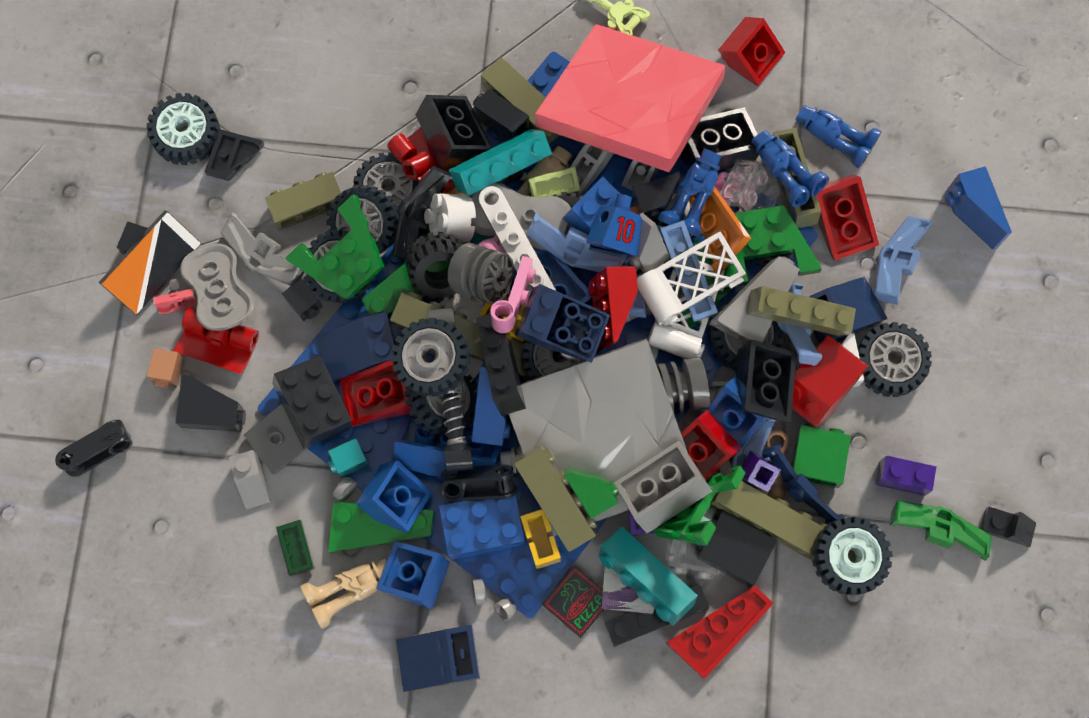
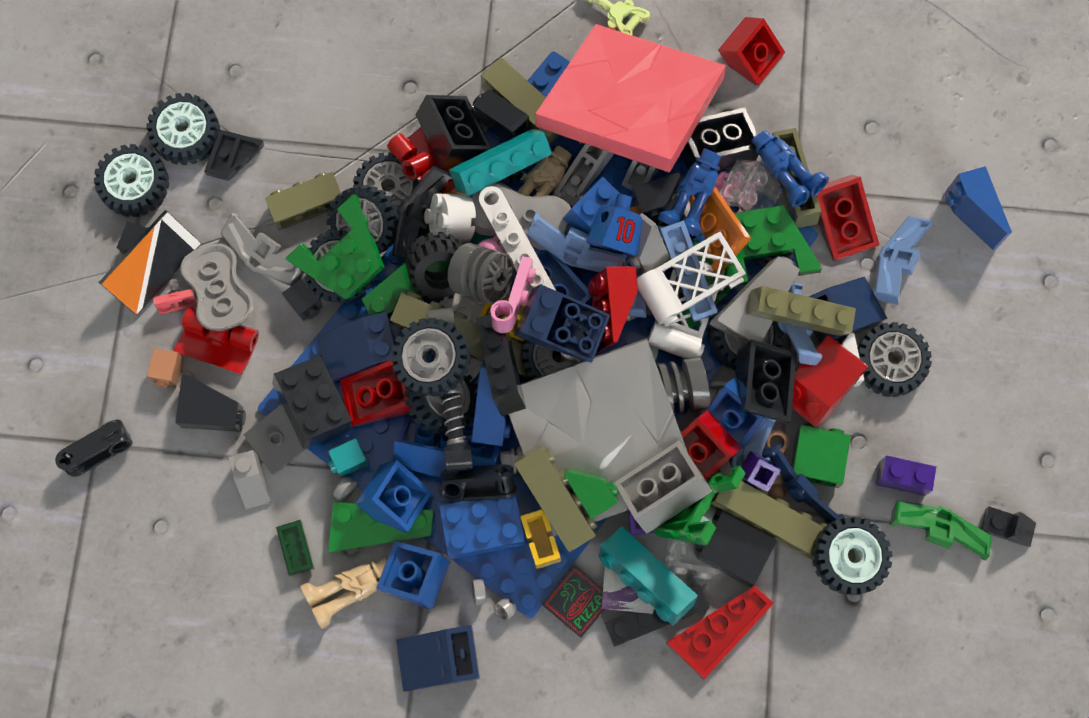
(121, 167): none -> wheel
(554, 183): yellowish green plate -> none
(828, 129): blue piece -> none

